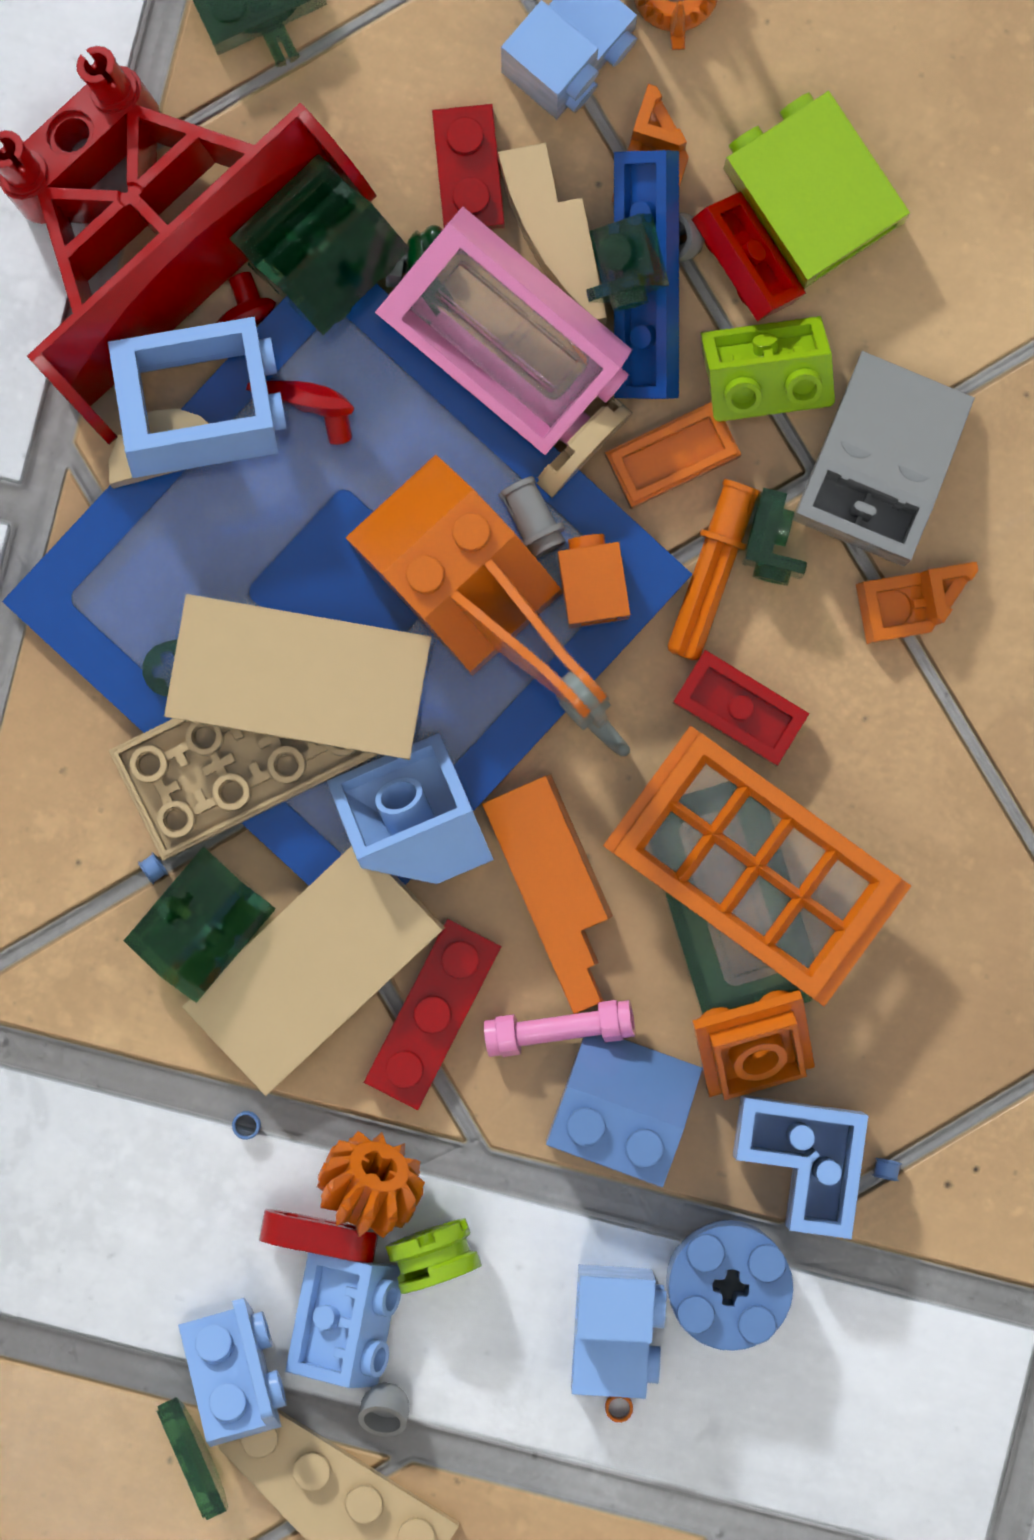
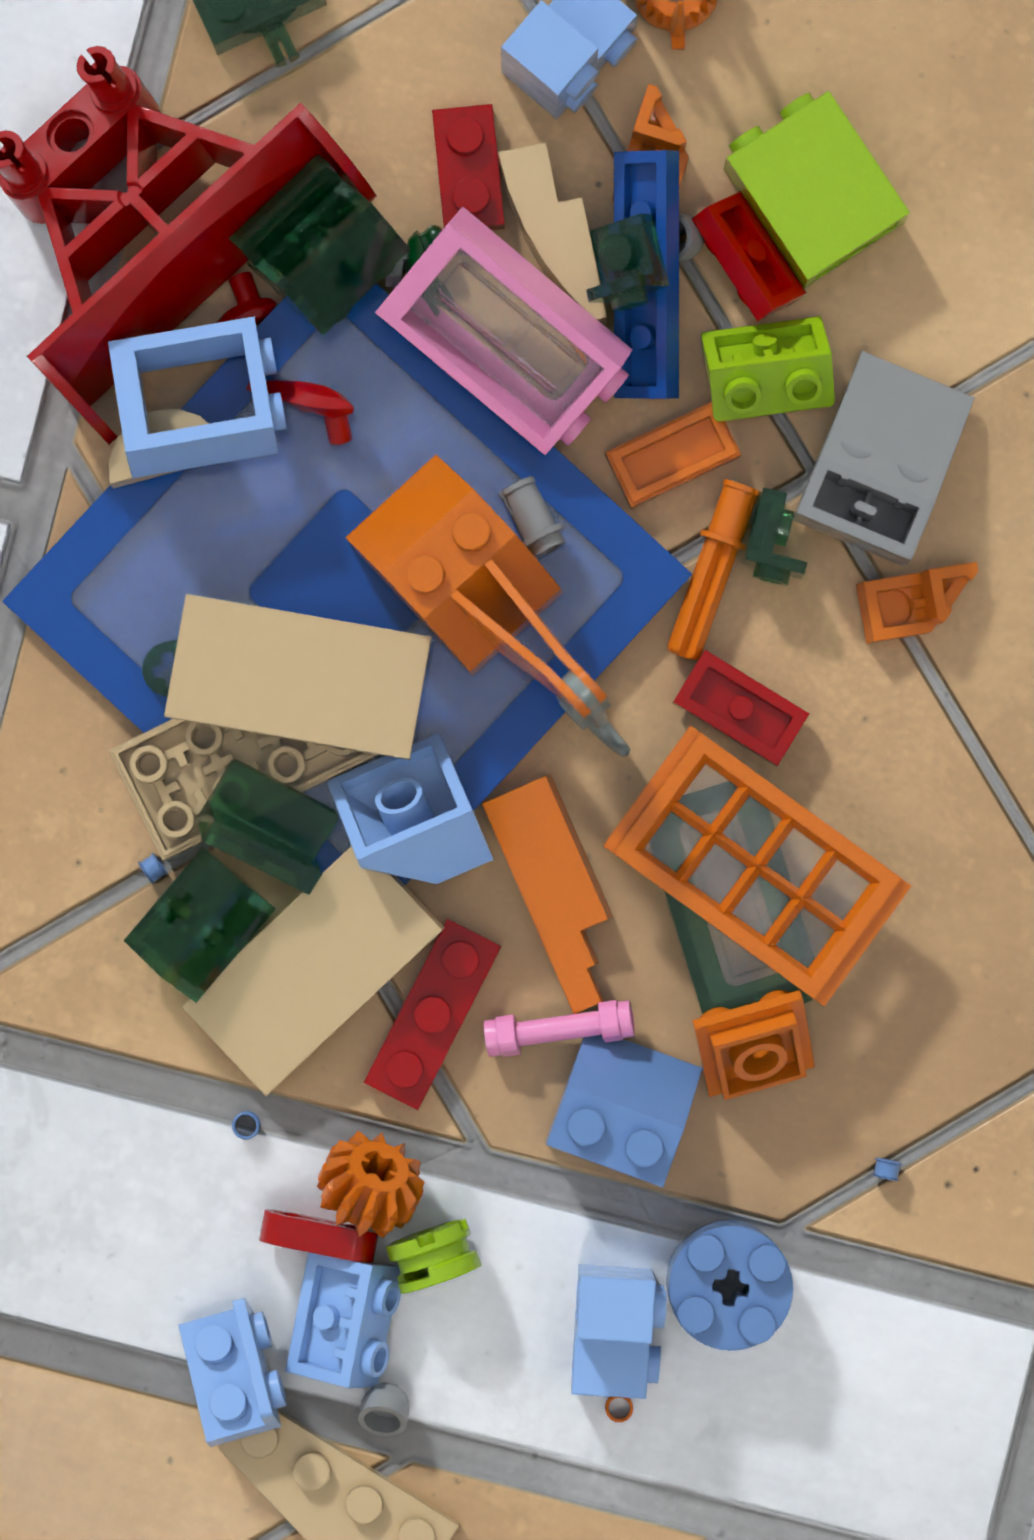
(193, 1458): clear green tile -> none
(267, 825): none -> clear green panel
(583, 446): tan tile -> none
(593, 581): orange brick -> none
(820, 1146): light blue brick -> none

